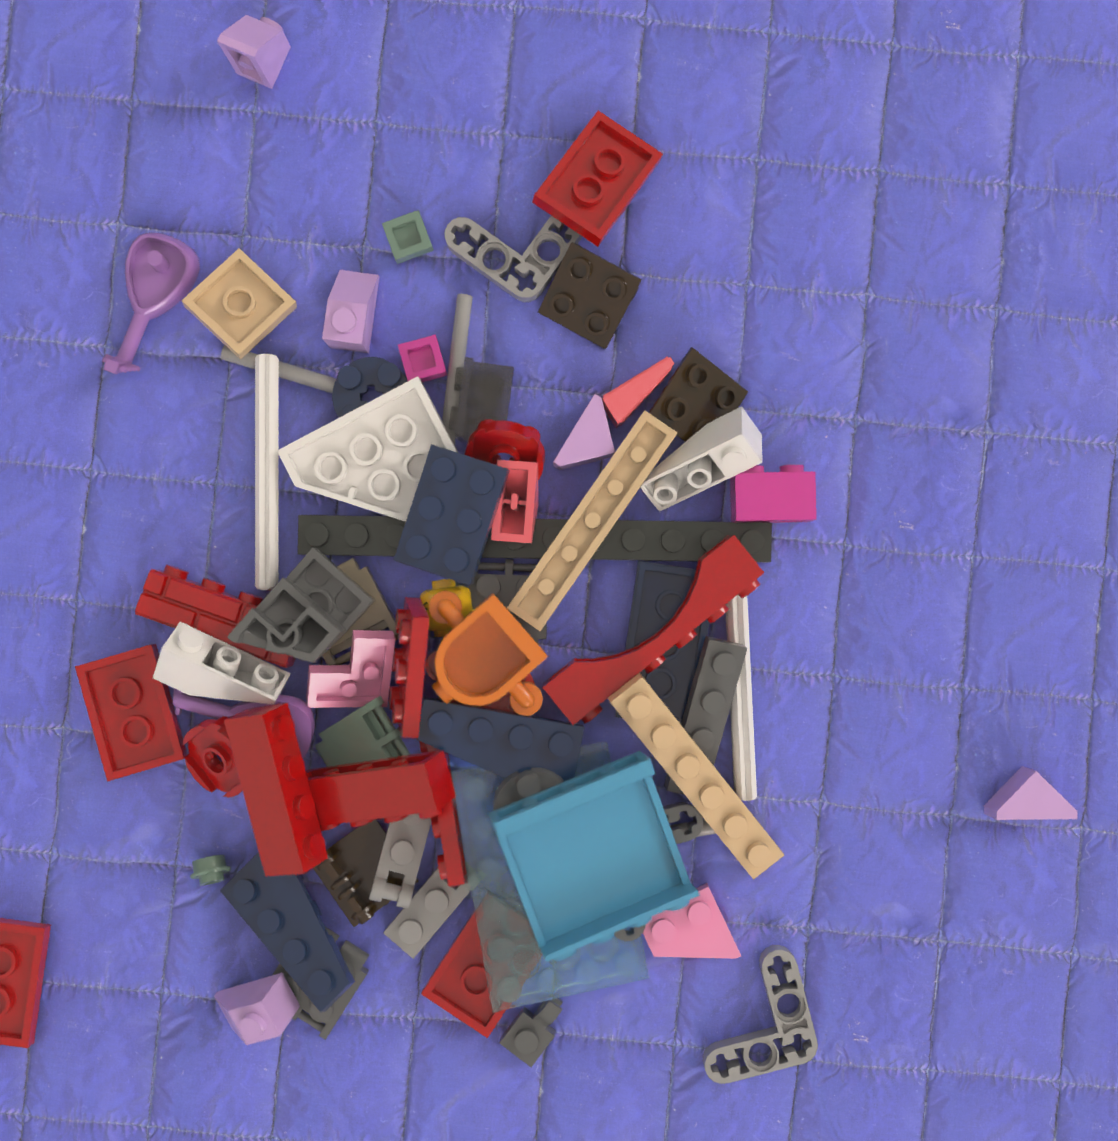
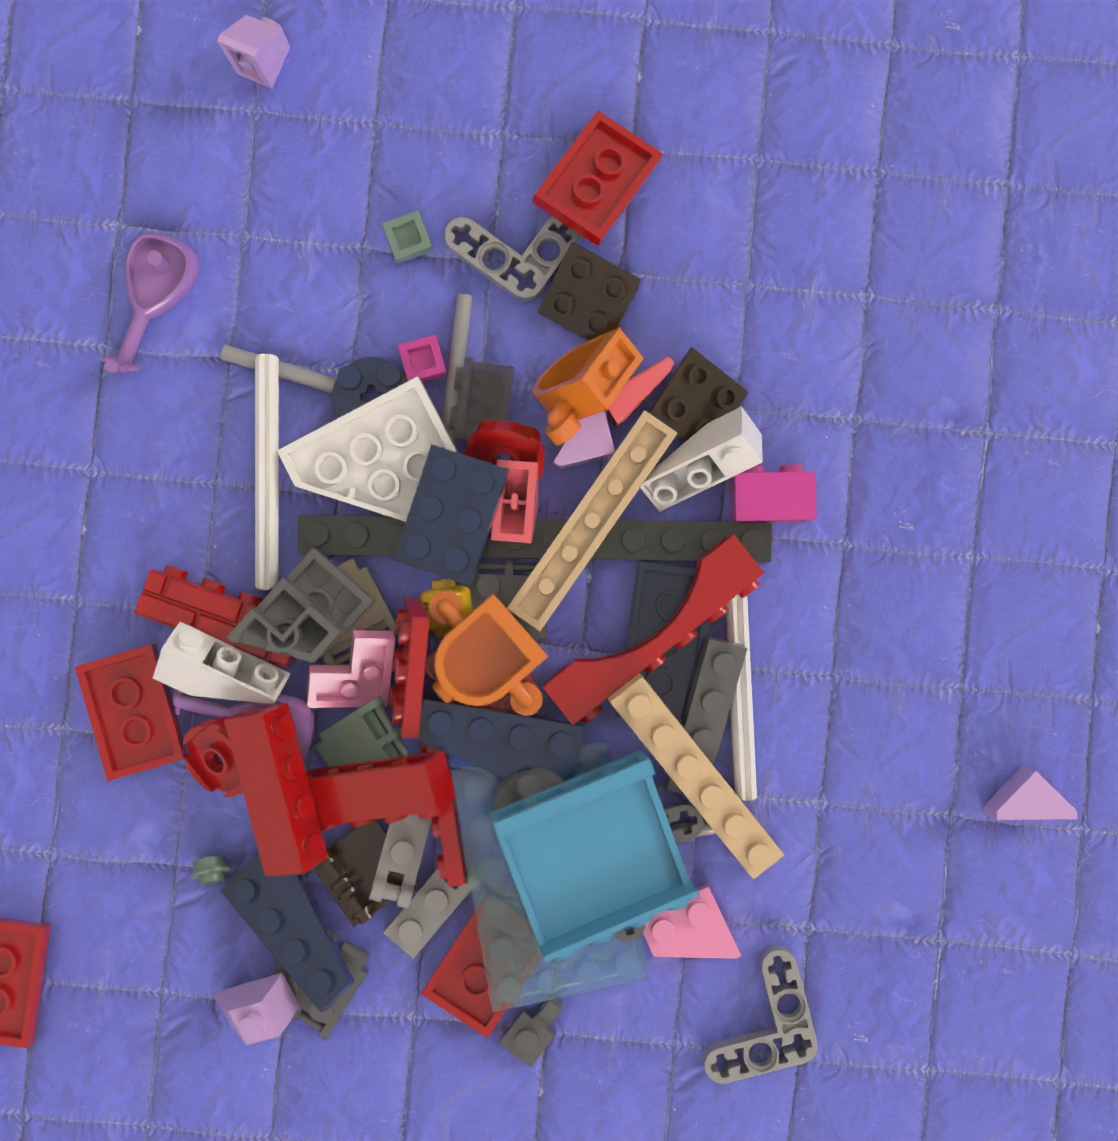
(239, 303): tan plate -> none
(351, 311): lavender slope -> none
(585, 382): none -> orange piece

